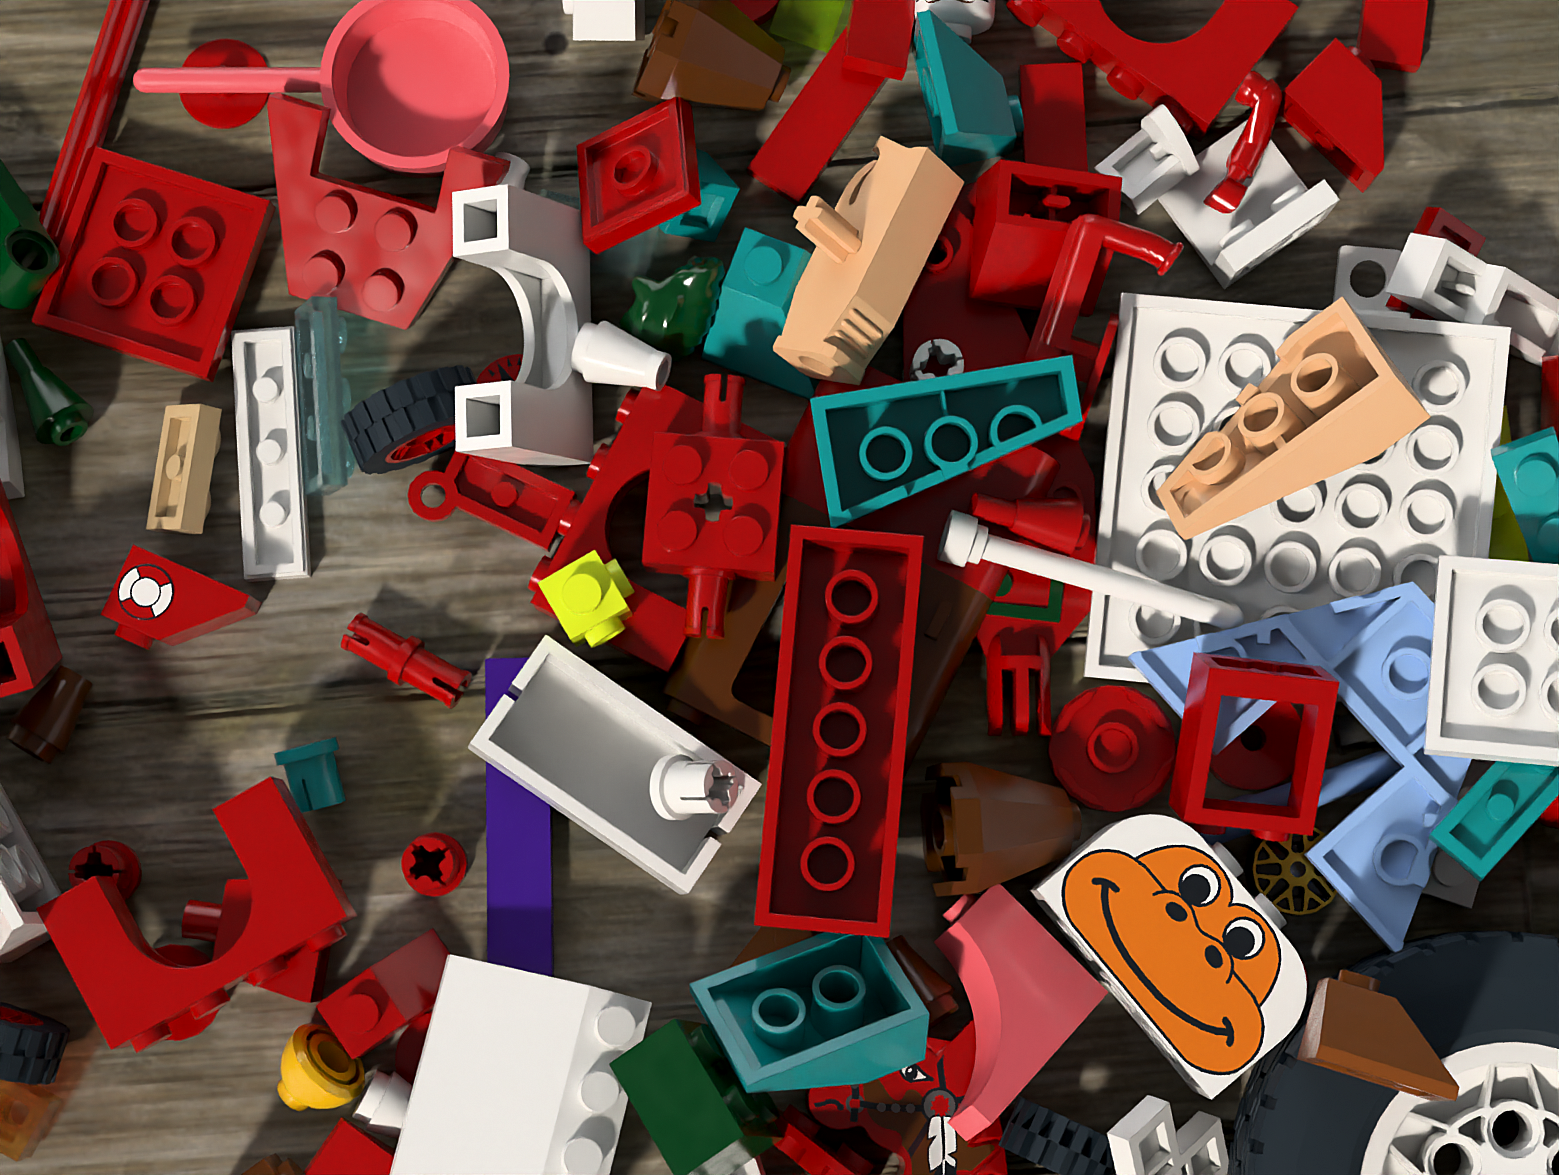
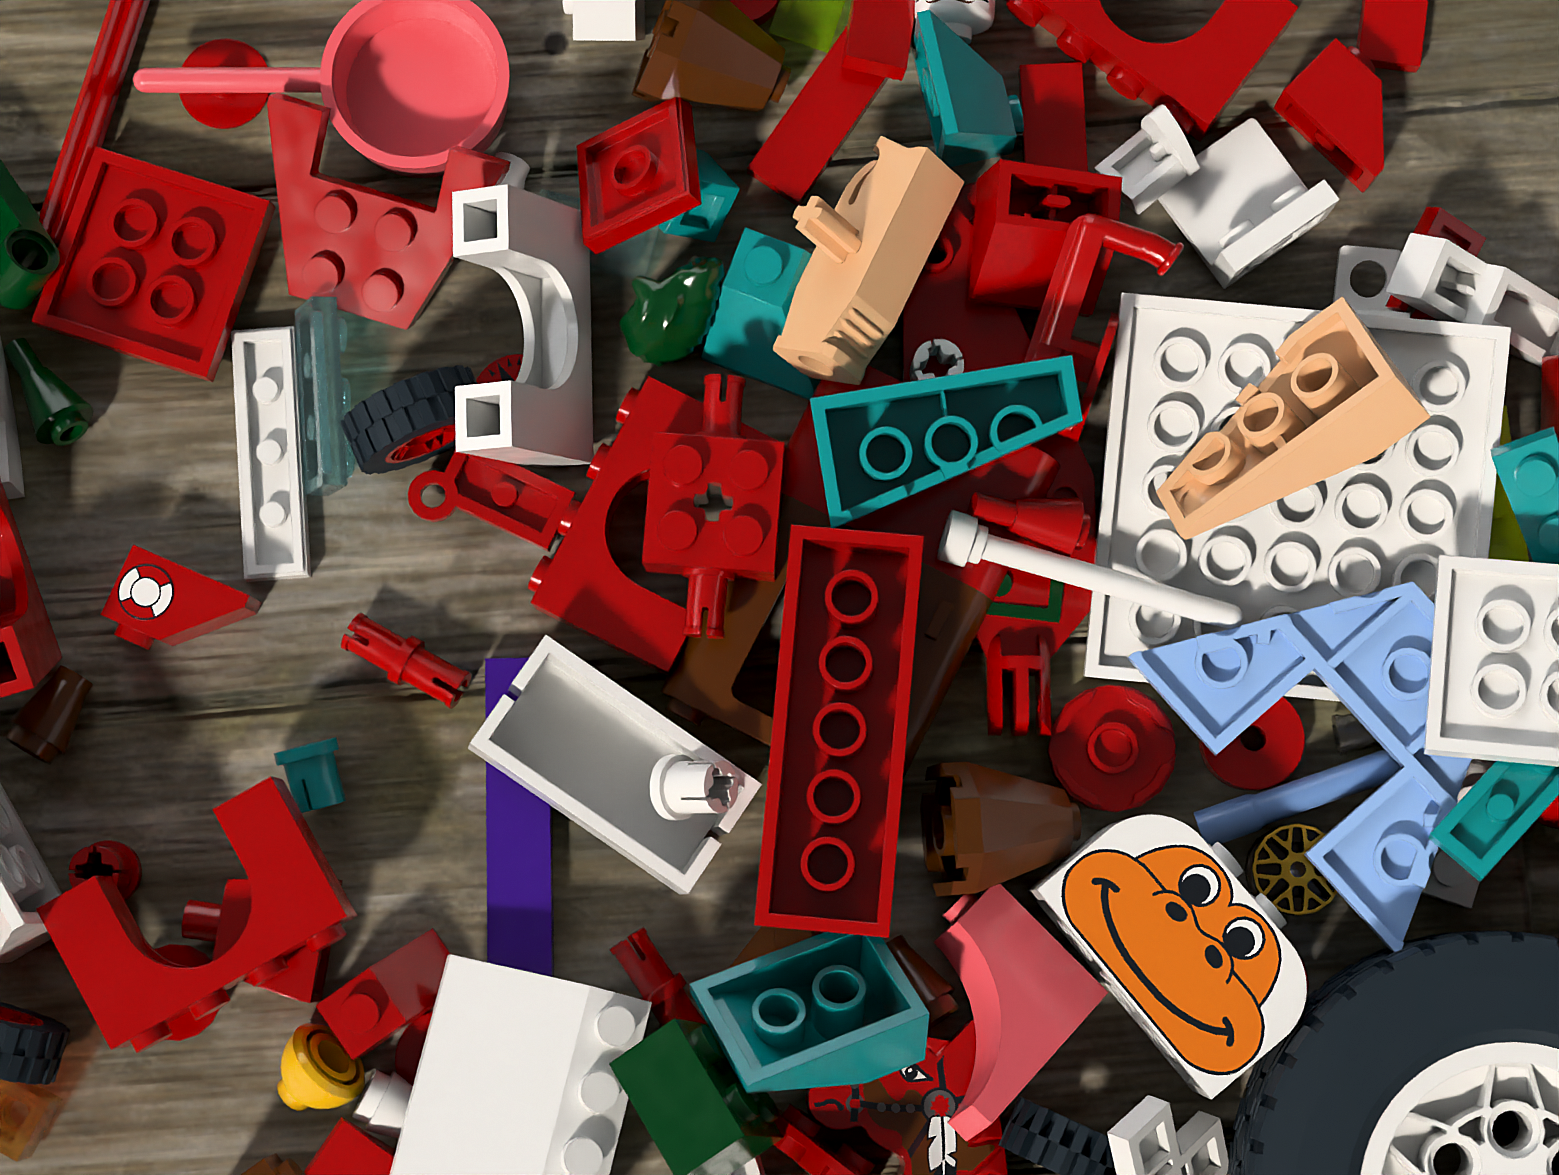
(184, 469): tan plate -> none
(453, 866): red bush -> none
(589, 599): neon yellow brick -> none
(617, 358): white cone -> none
(655, 979): none -> red pin
(1249, 149): red arm -> none
(1262, 680): red window -> none
(1372, 1039): dark orange slope -> none

